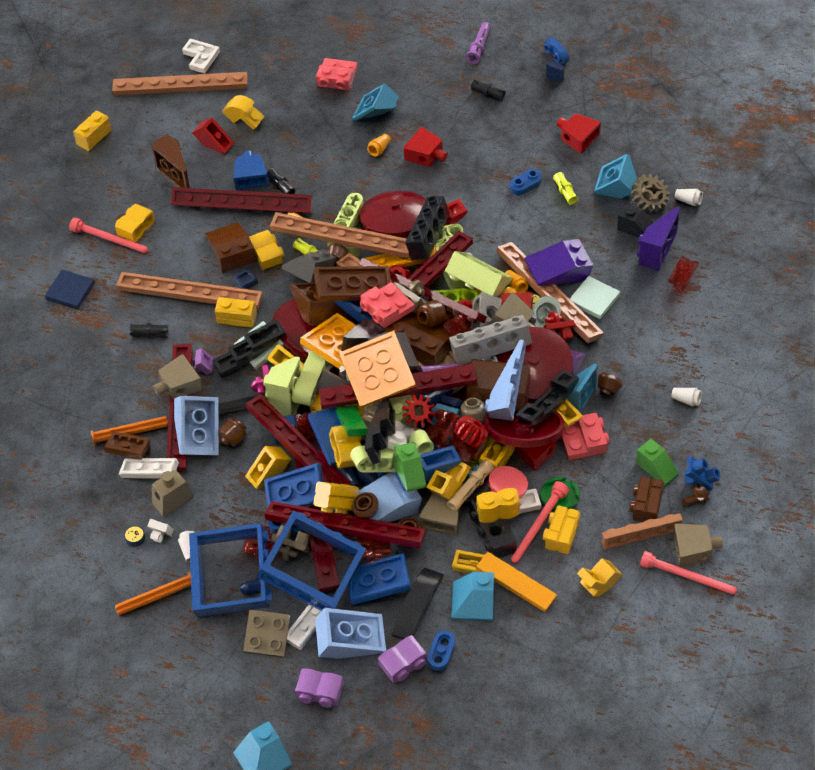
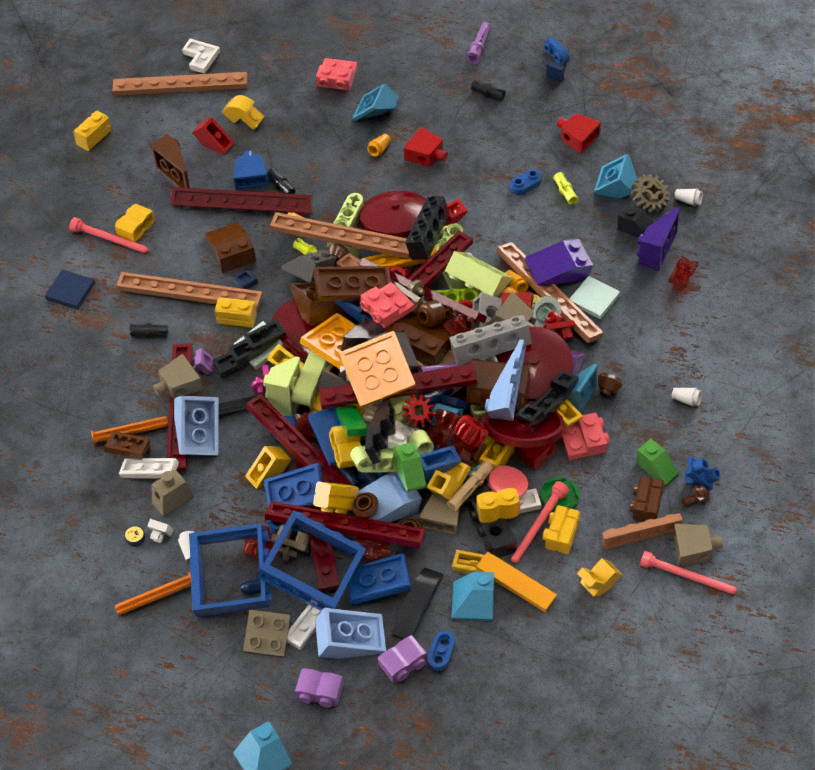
(232, 432): reddish brown head -> none
(266, 249): yellow brick -> none
(474, 408): dark tan head -> none

